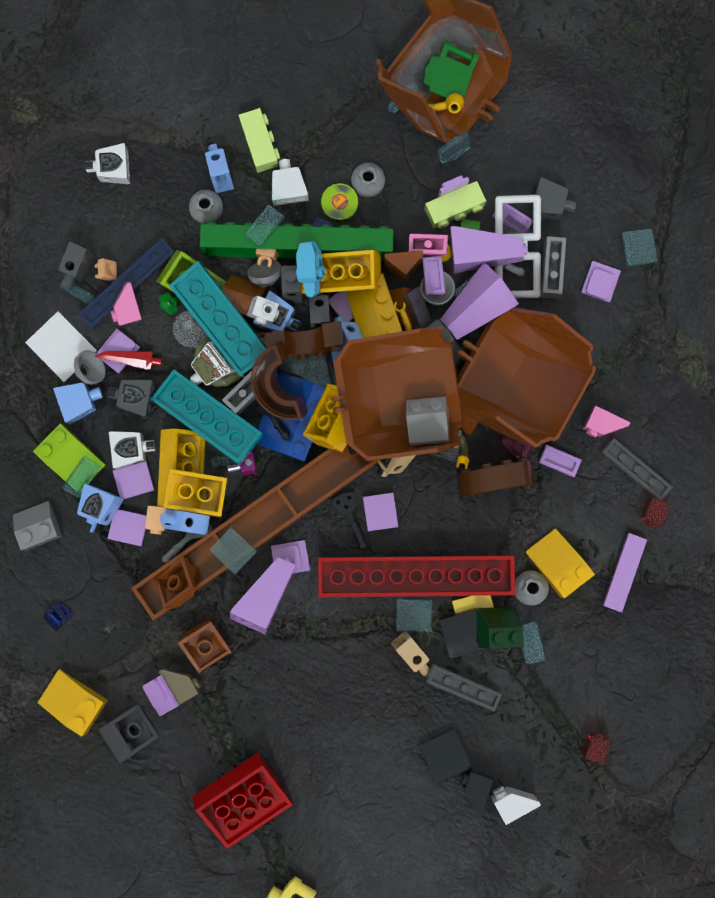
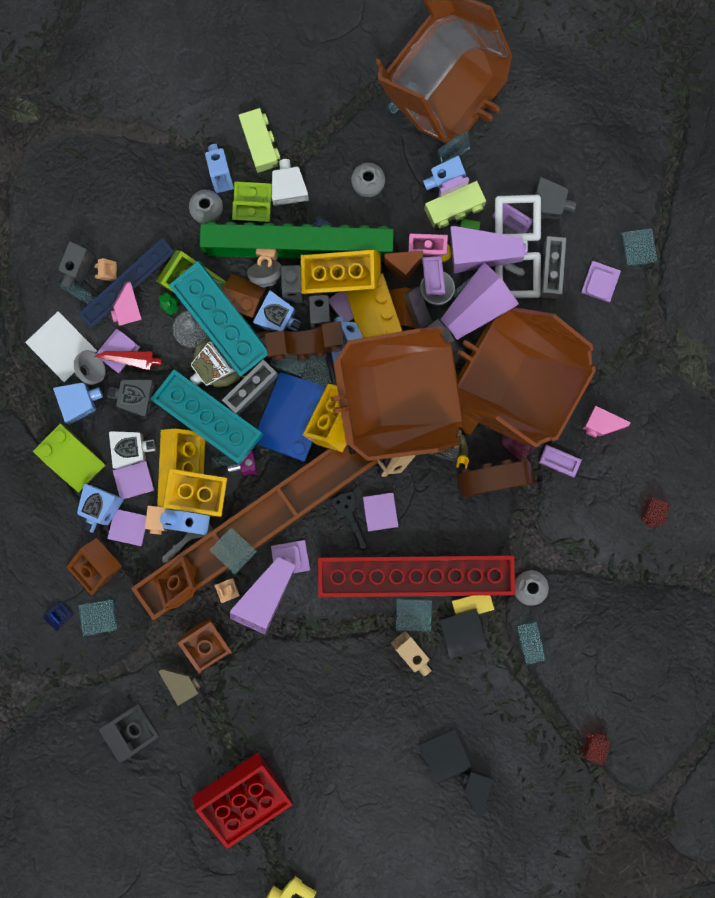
(36, 526): light grey slope -> none
(72, 703): yellow slope -> none
(81, 475): clear light blue tile -> none
(93, 566): none -> dark orange slope
(98, 617): none -> clear light blue piece
(111, 164): white torso -> none
(160, 695): lavender piece -> none
(227, 590): none -> light nougat tile
(252, 201): none -> lime slope
(263, 310): white brick -> none
(264, 225): clear light blue tile -> none
(267, 389): reddish brown brick -> none
(277, 424): black piece -> none
(310, 267): medium azure hinge -> none
(339, 202): lime tile -> none
(404, 317): yellow piece -> none
(427, 420): light grey slope -> none
(448, 75): green piece -> none
(448, 170): none -> light blue torso
(451, 99): yellow bar -> none
(463, 687): dark grey tile -> none
(499, 628): dark green slope -> none
(513, 803): white slope -> none
(559, 563): yellow slope -> none
(624, 572): lavender tile -> none
(636, 469): dark grey tile -> none

